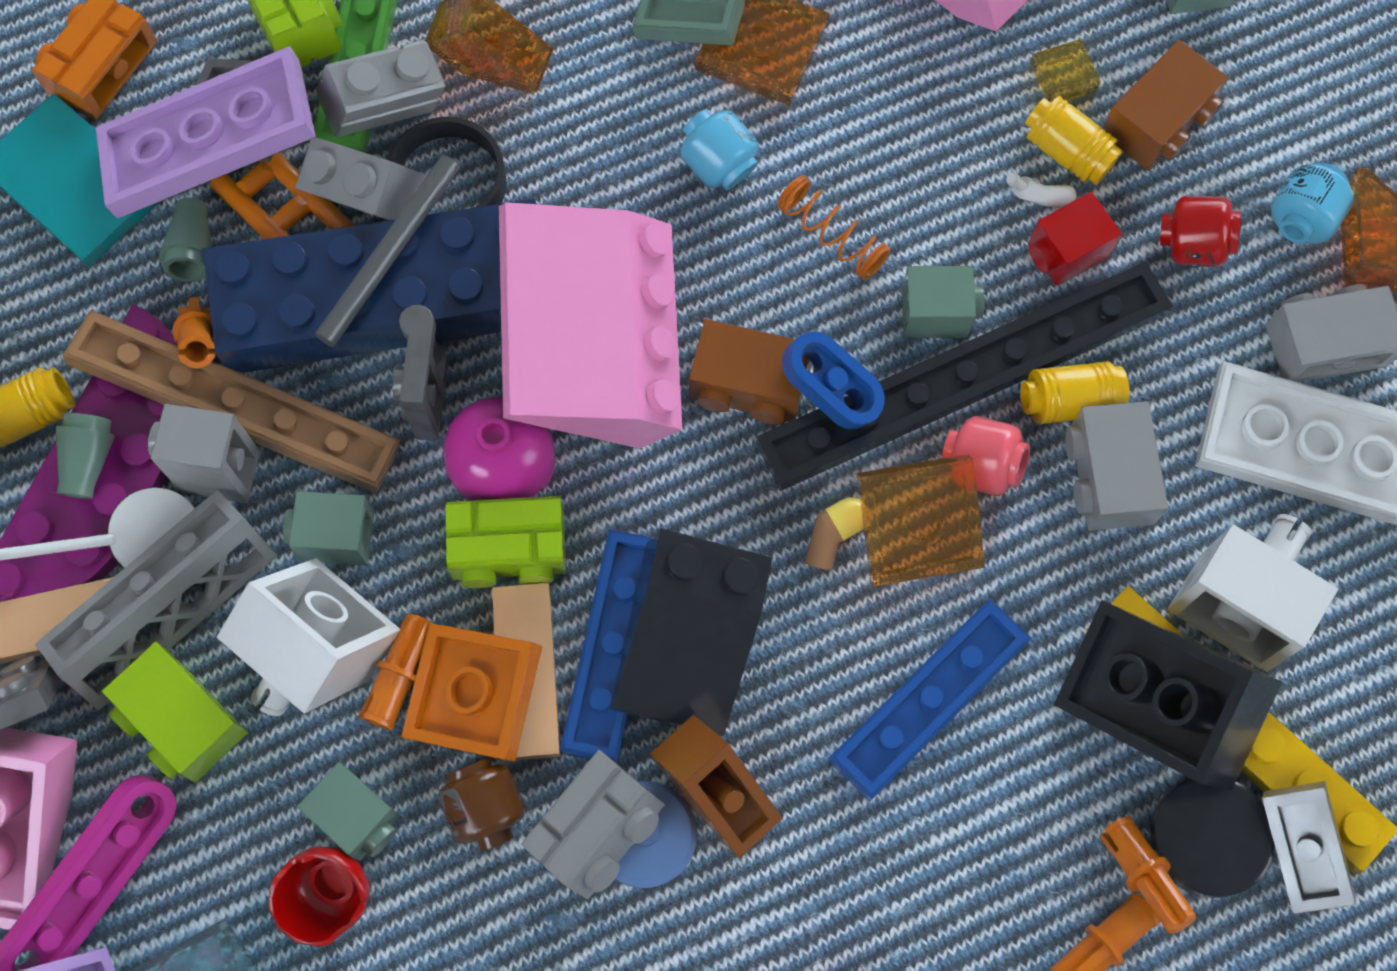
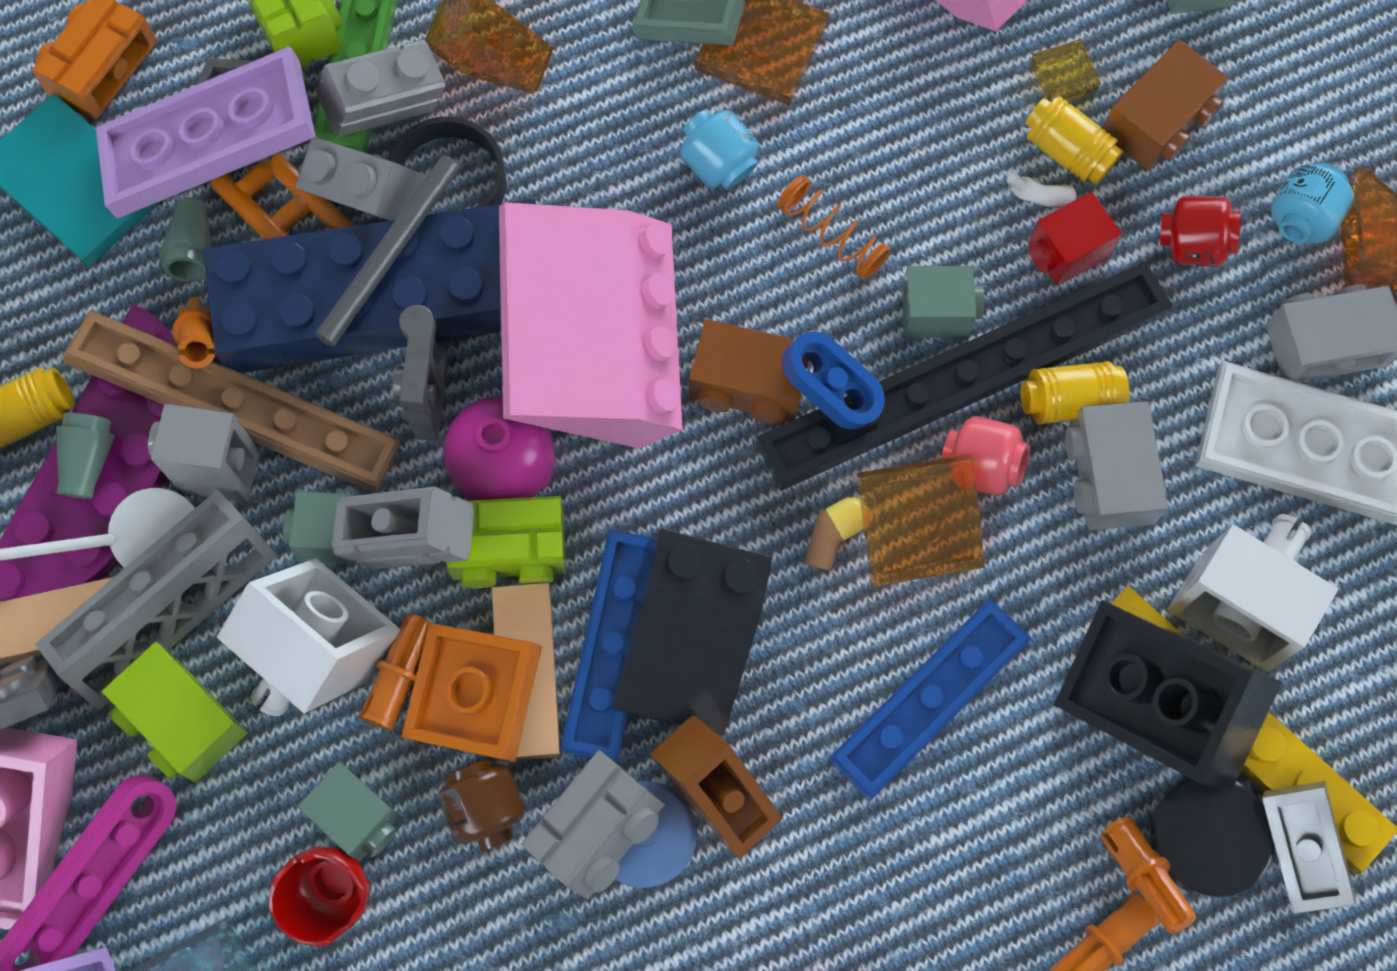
(403, 528): none -> light grey brick

